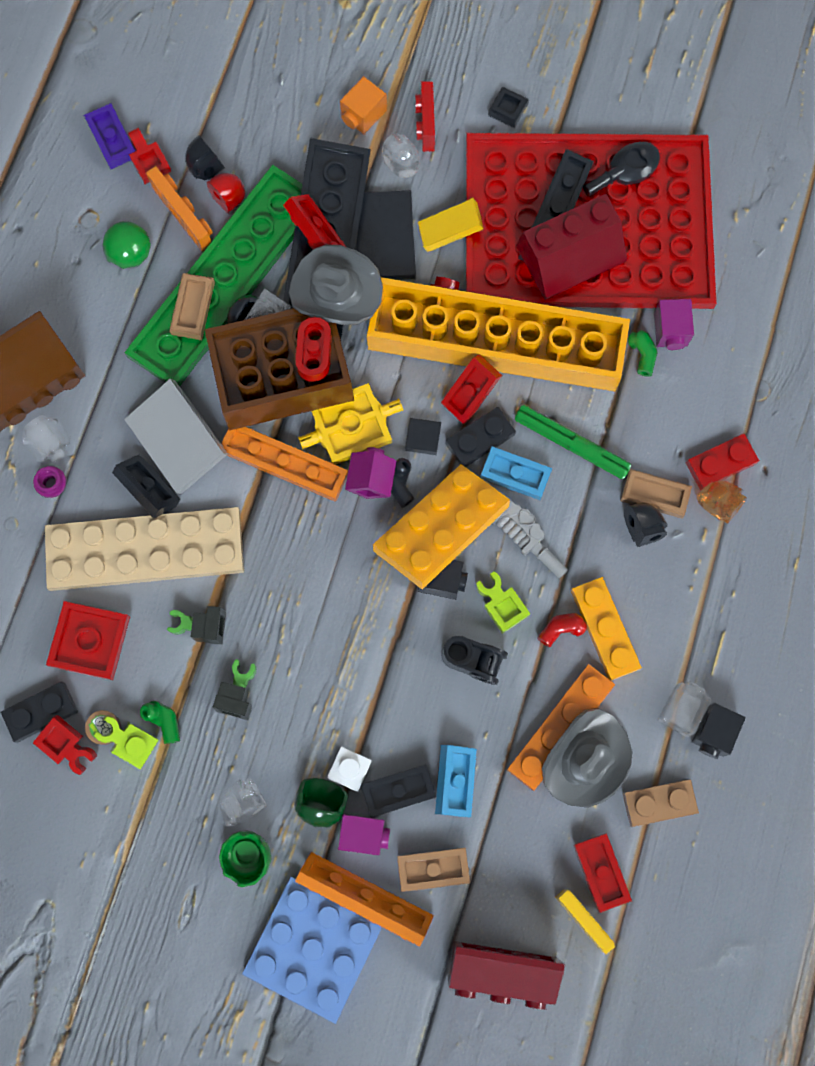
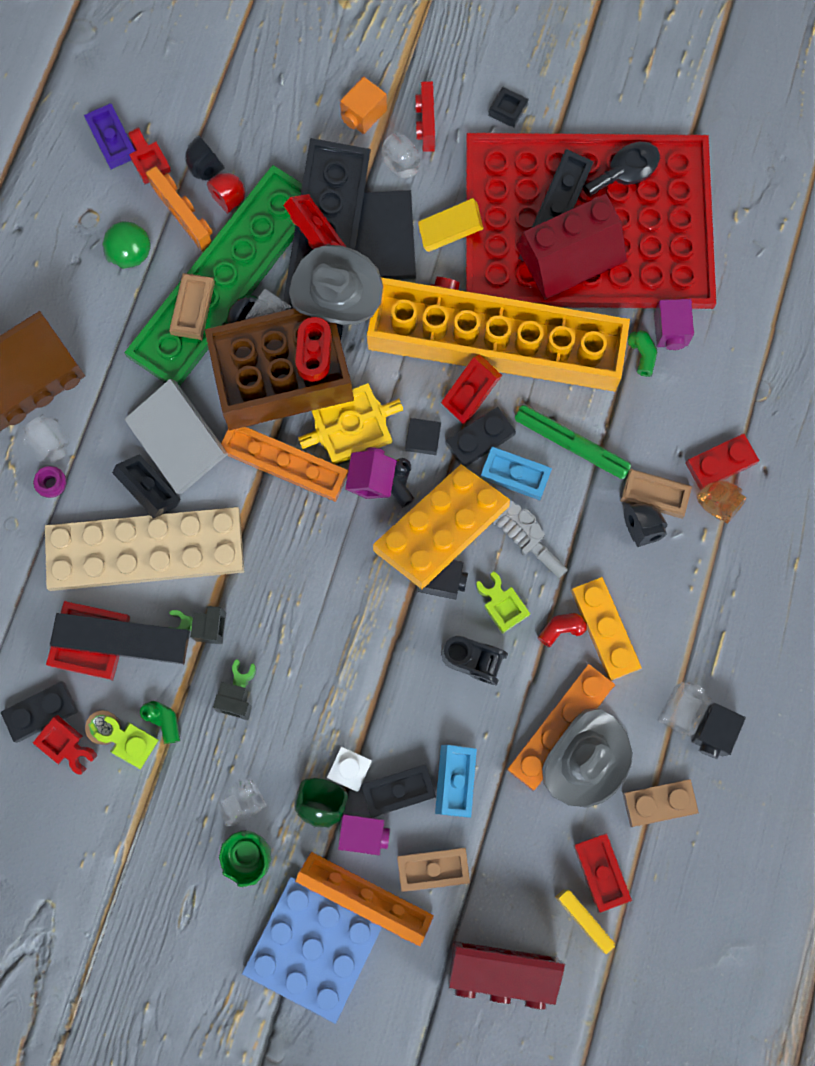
(120, 638): none -> black tile

